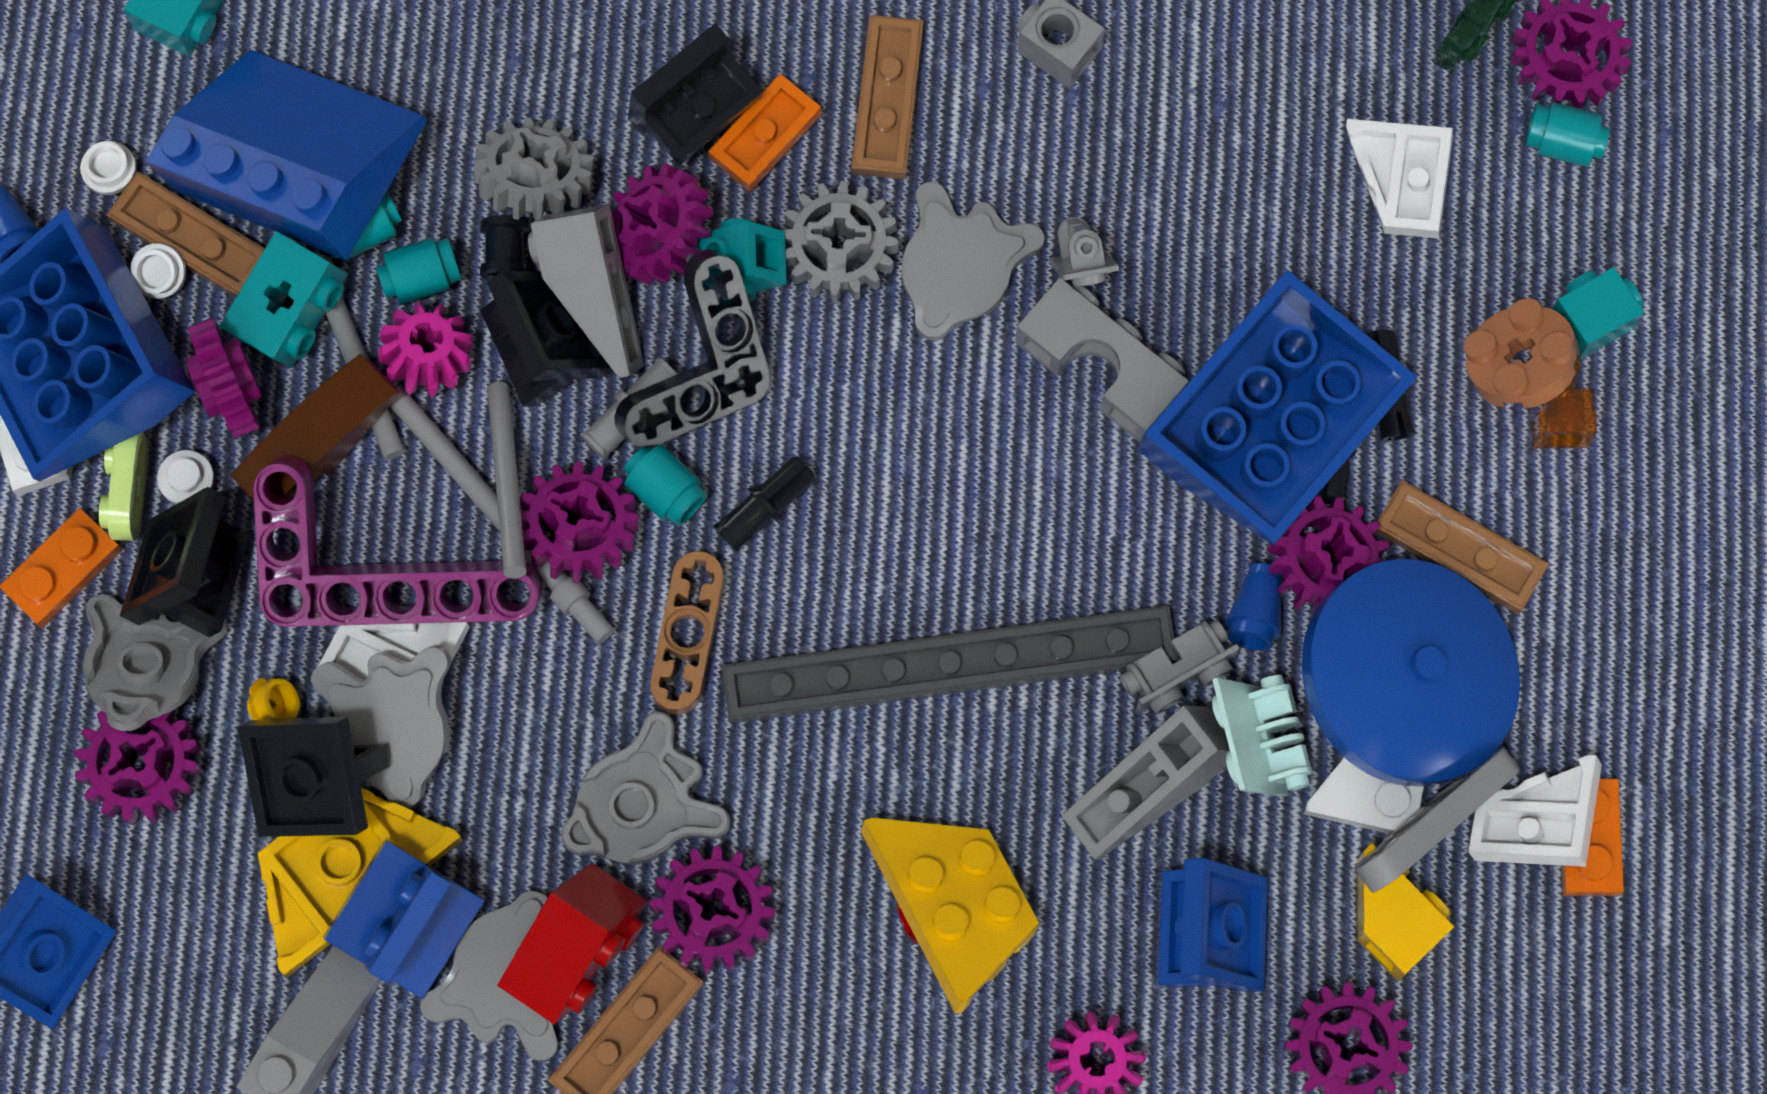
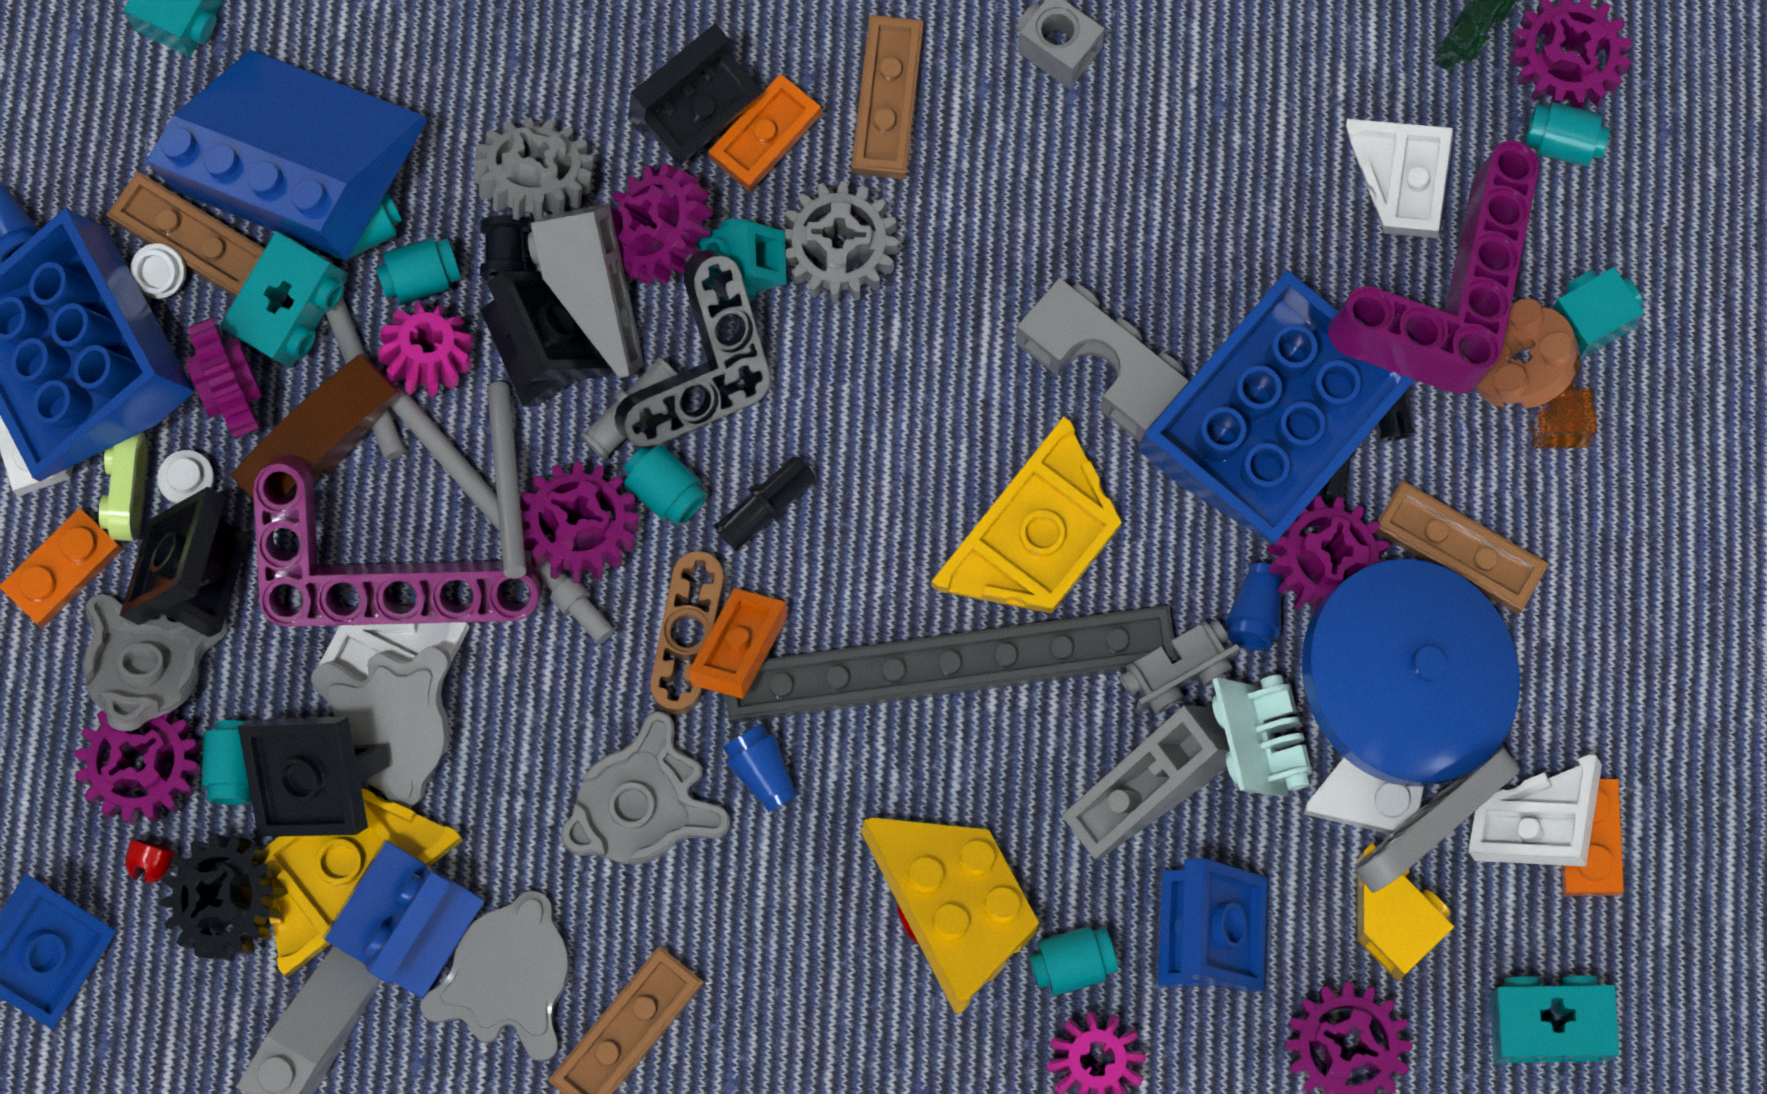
(108, 167): white plate -> none
(148, 856): none -> red hinge
(224, 765): none -> teal brick
(231, 895): none -> black gear
(272, 700): yellow plate -> none
(573, 935): red brick -> none
(688, 900): magenta gear -> none
(738, 643): none -> orange plate
(761, 767): none -> blue cone
(960, 263): light grey tile -> none
(1036, 532): none -> yellow wing
(1073, 960): none -> teal brick
(1081, 254): light grey hinge -> none
(1491, 237): none -> magenta beam
(1522, 1036): none -> teal brick

